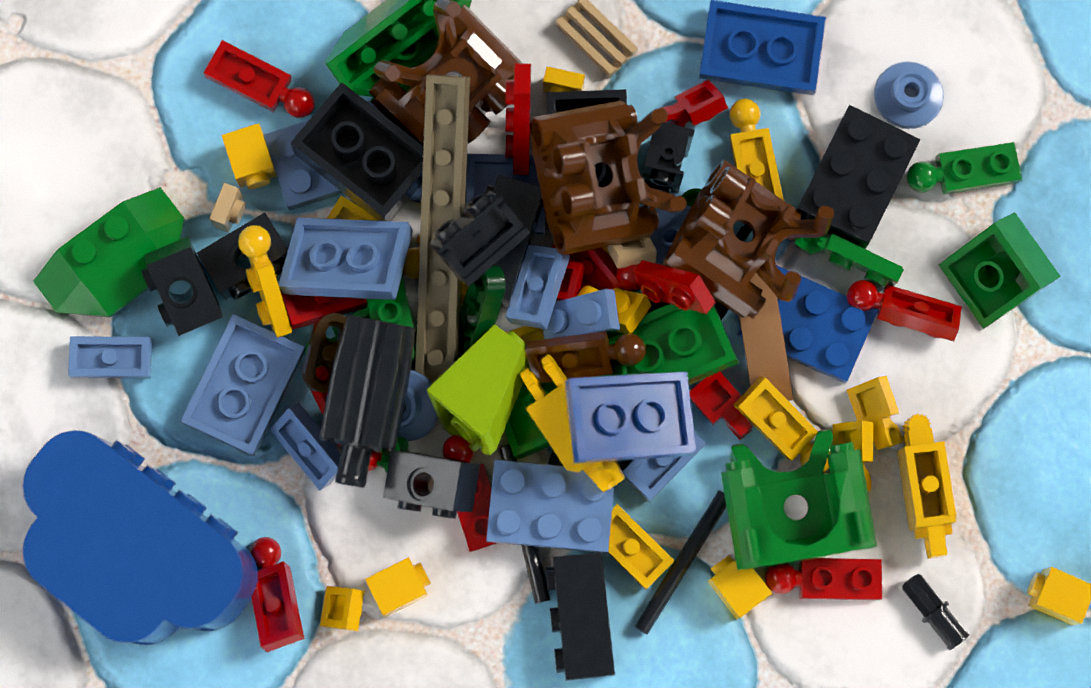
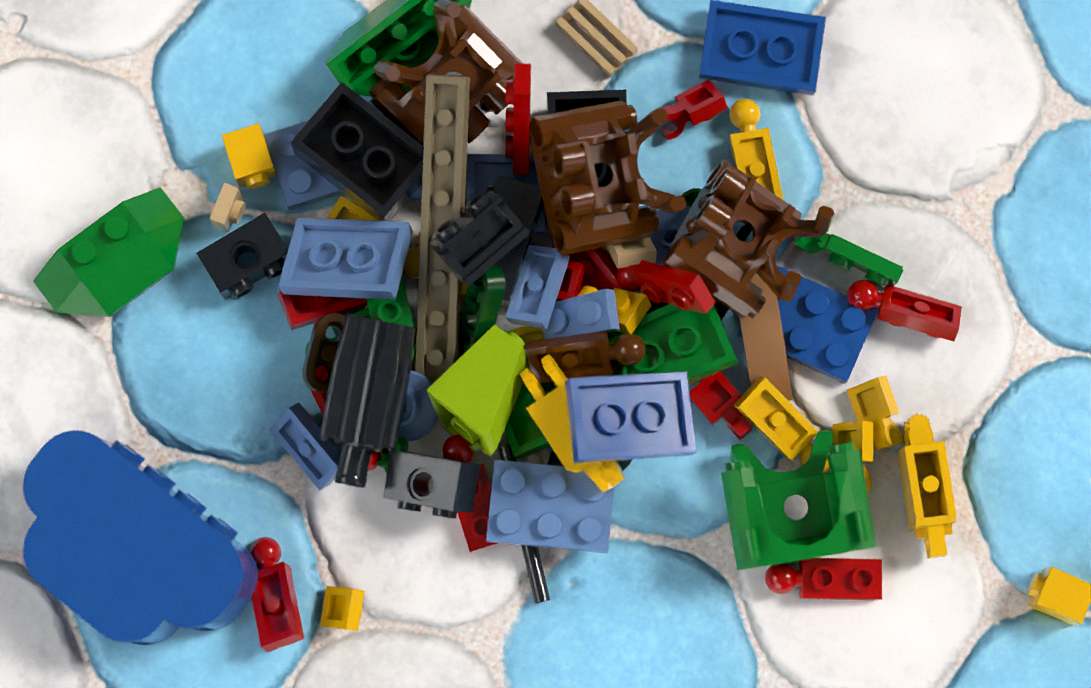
(110, 357): medium blue plate -> none
(176, 263): black brick -> none
(243, 385): medium blue plate -> none
(255, 243): yellow plate -> none
(257, 81): red plate -> none
(398, 586): yellow brick -> none
(562, 81): yellow plate -> none
(581, 616): black brick -> none
(636, 549): yellow plate -> none
(653, 474): medium blue plate -> none
(665, 157): black hinge -> none
(681, 563): black bar -> none
(738, 588): yellow brick -> none
(859, 175): black brick -> none
(905, 110): medium blue piece -> none
(934, 611): black axle -> none
(967, 169): green plate -> none
(999, 270): green slope -> none

